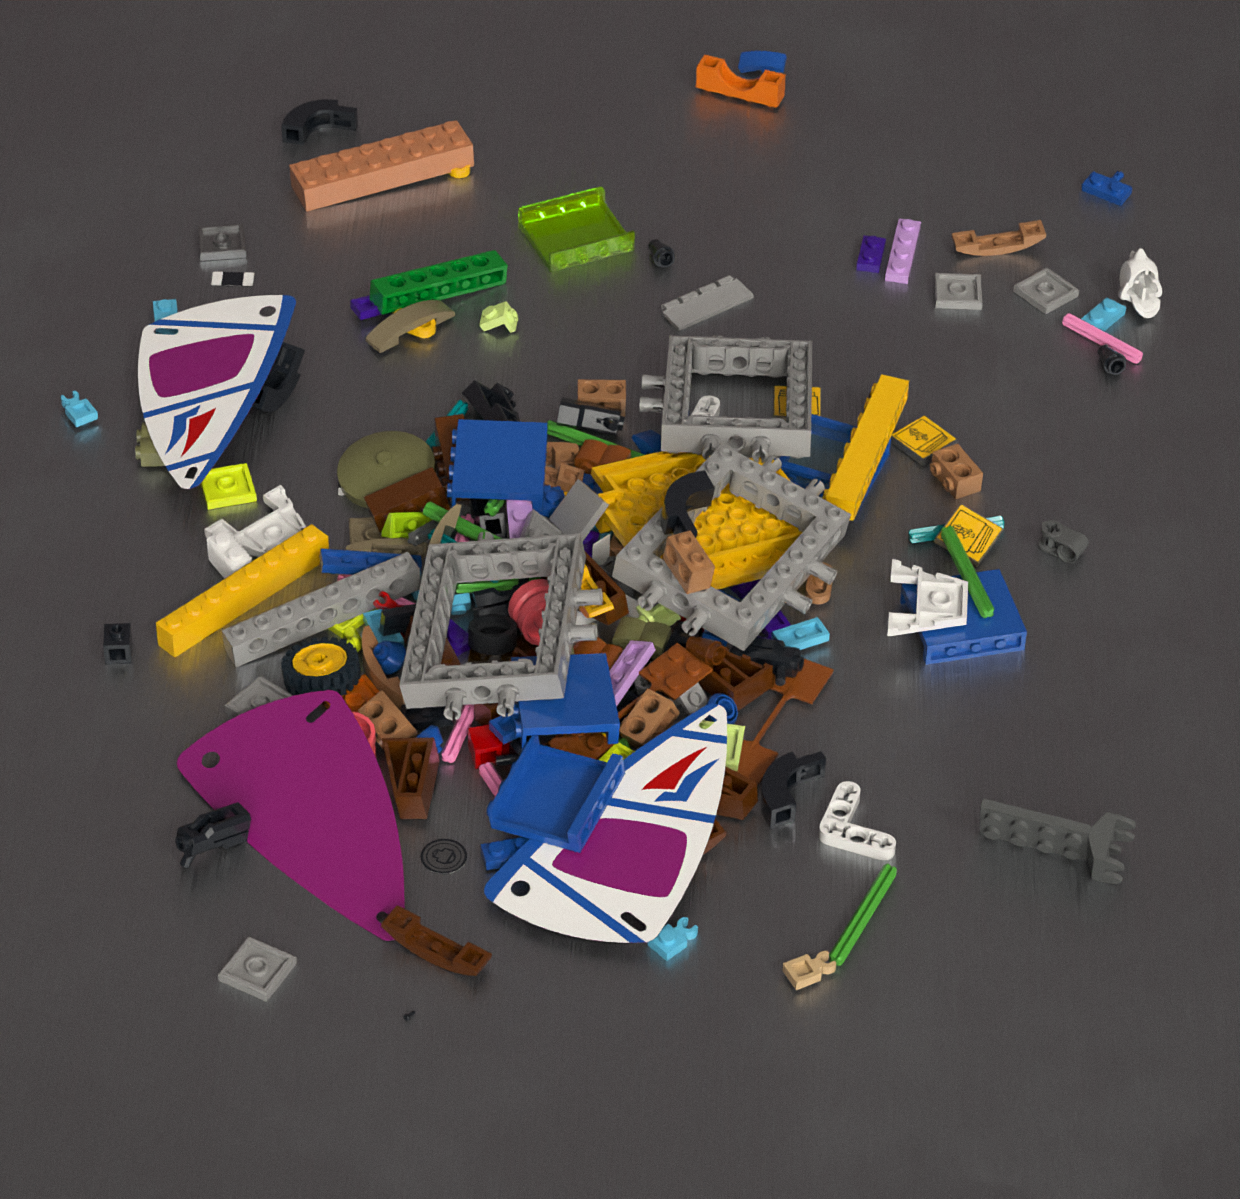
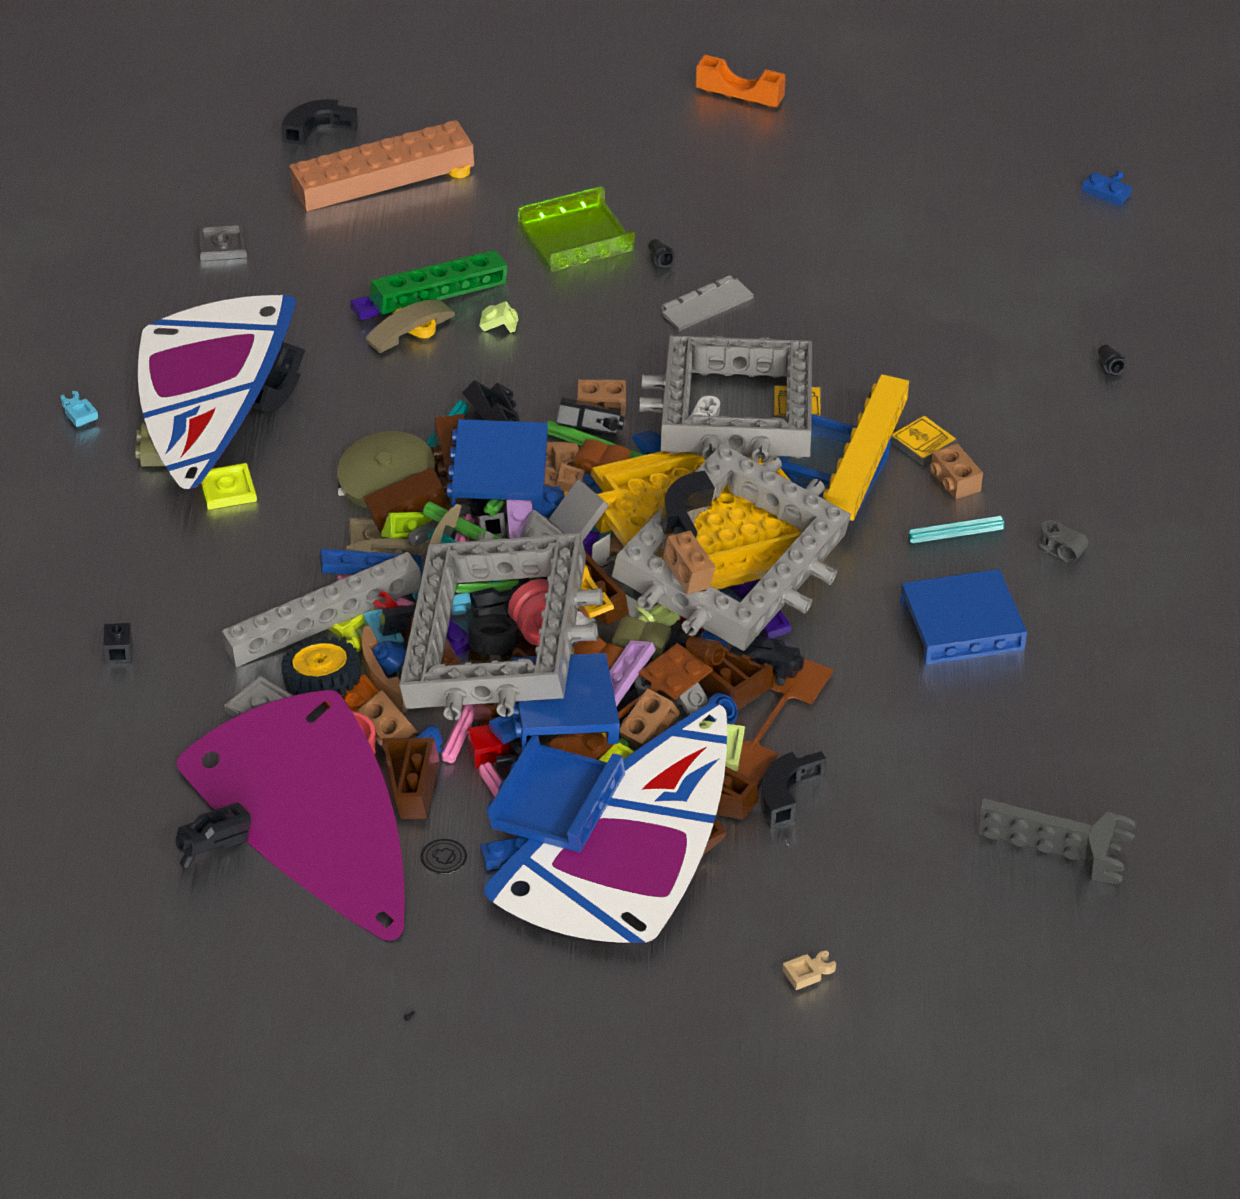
(163, 309): medium azure plate -> none
(226, 553): white brick -> none
(233, 278): sticker -> none
(241, 591): yellow brick -> none
(257, 969): light grey tile -> none
(267, 531): white wing -> none
(424, 717): black plate -> none
(432, 946): reddish brown slope -> none
(673, 940): medium azure plate -> none
(762, 60): blue slope -> none
(803, 634): medium azure plate -> none
(818, 590): medium nougat plate -> none
(841, 825): white beam -> none
(862, 914): bright green axle -> none
(871, 254): dark purple plate -> none
(903, 251): lavender plate -> none
(939, 601): white wing -> none
(958, 291): light grey tile -> none
(967, 571): bright green axle -> none
(974, 532): yellow tile -> none
(1001, 243): medium nougat slope -> none
(1046, 291): light grey tile -> none
(1101, 337): bright pink axle -> none
(1105, 314): medium azure plate -> none
(1140, 284): white head -> none

